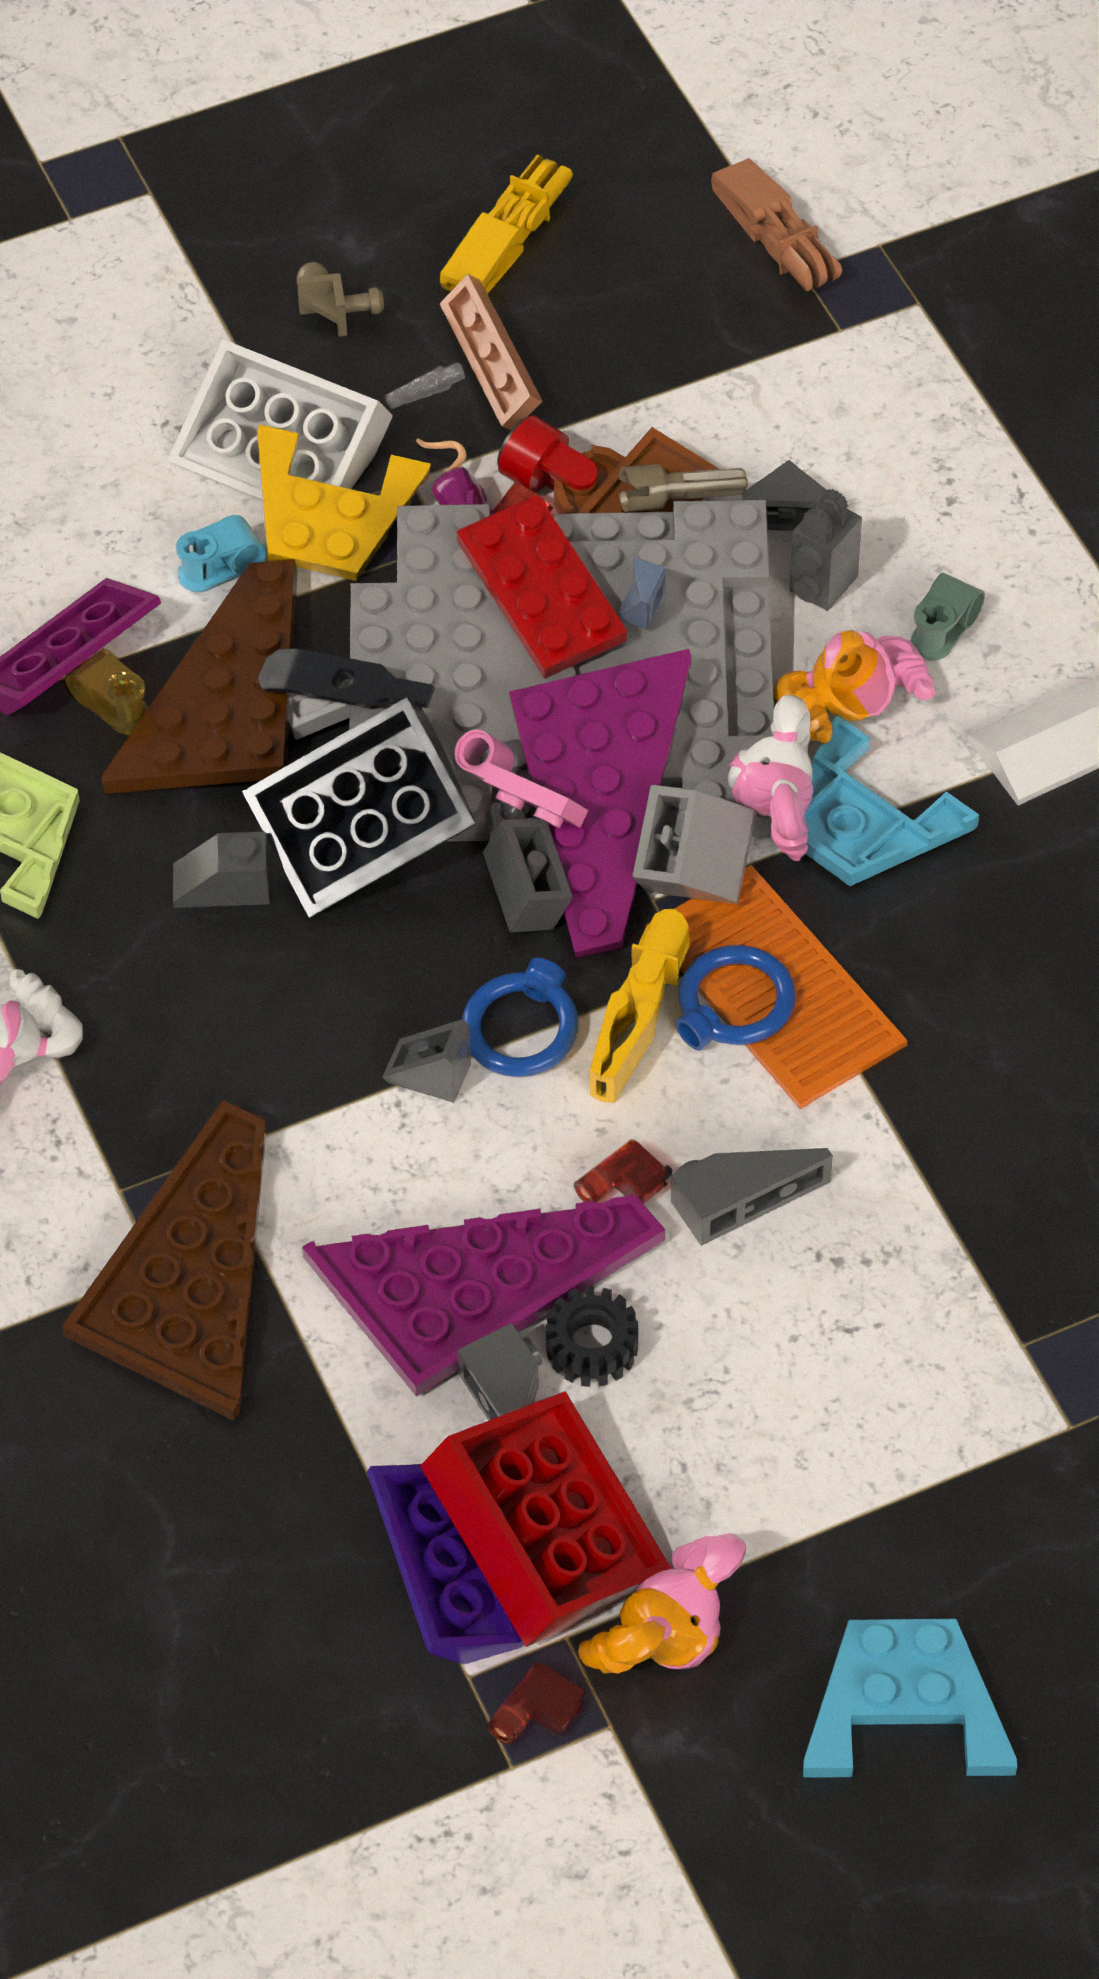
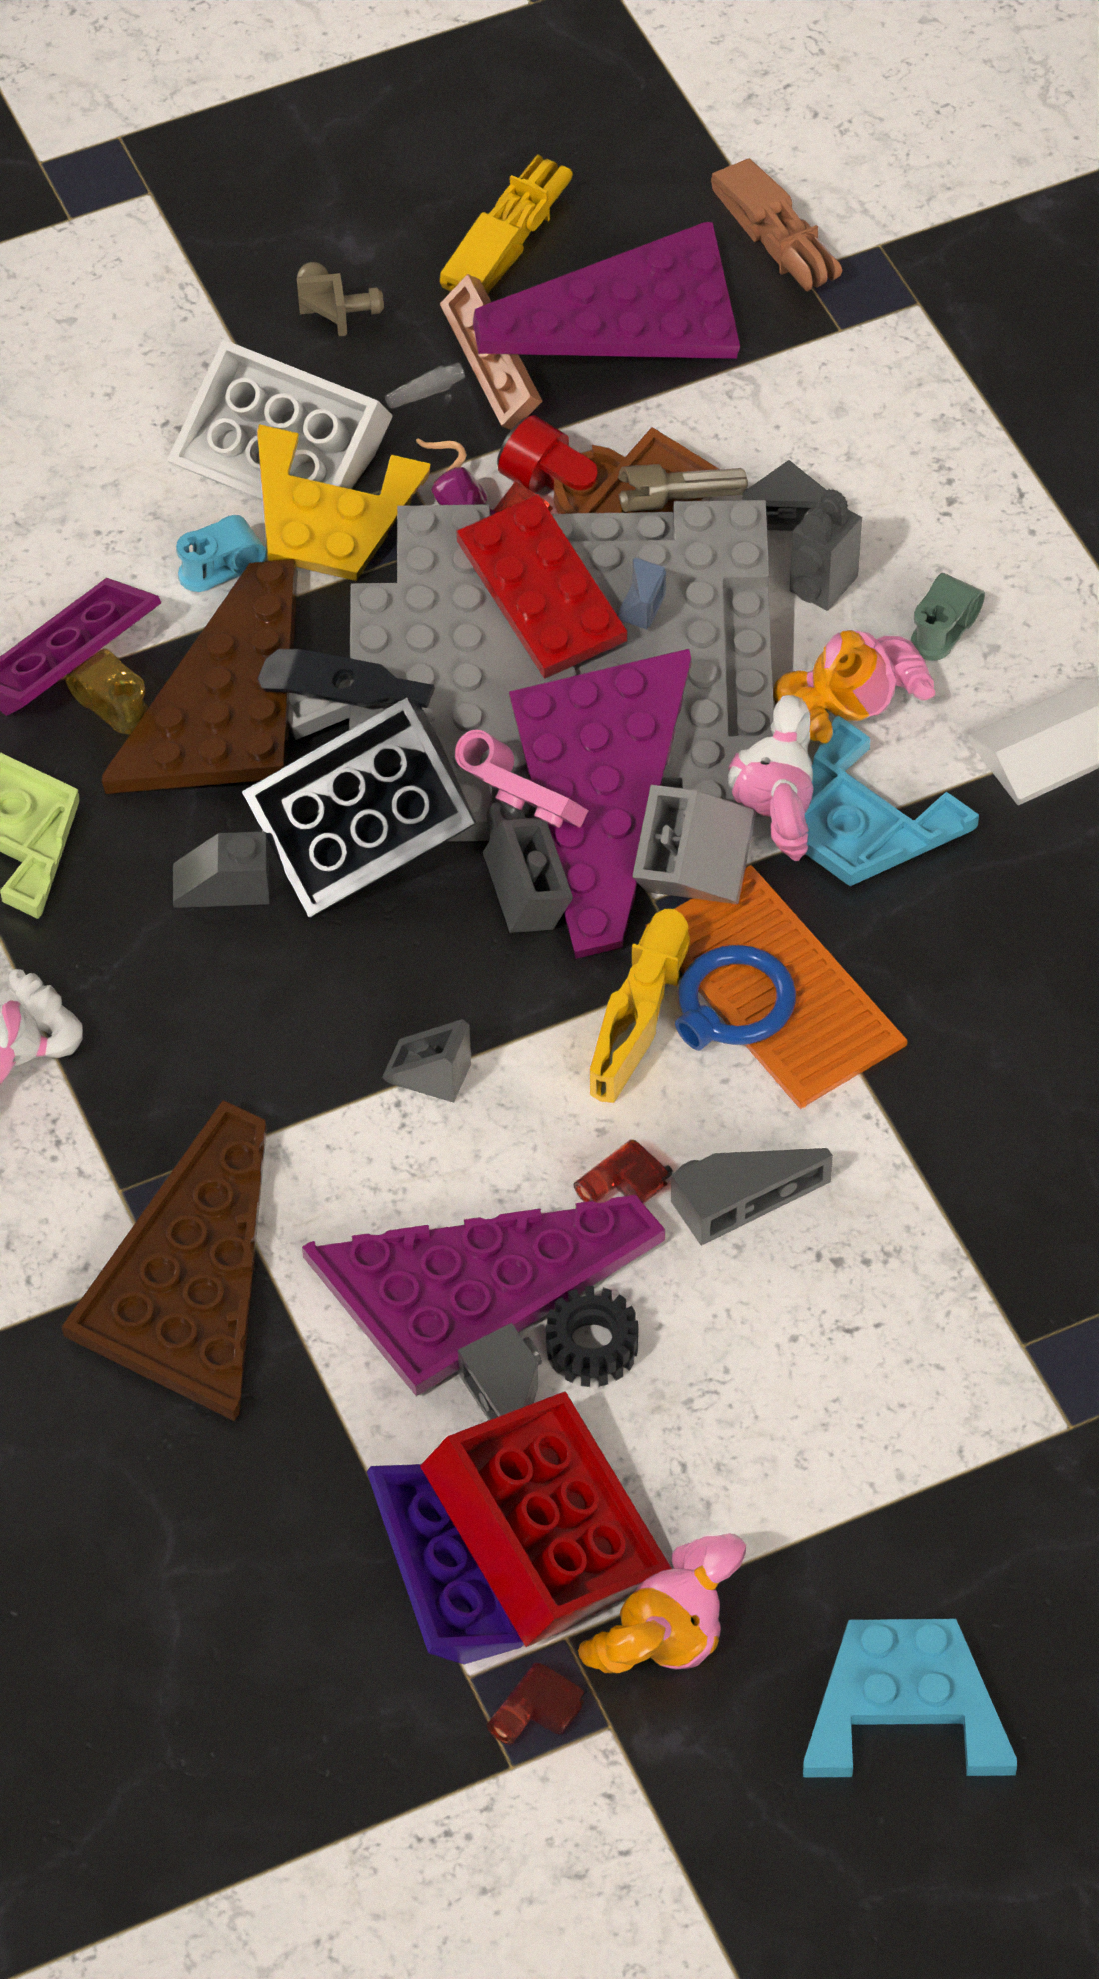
(541, 983): blue piece -> none
(636, 304): none -> magenta wing

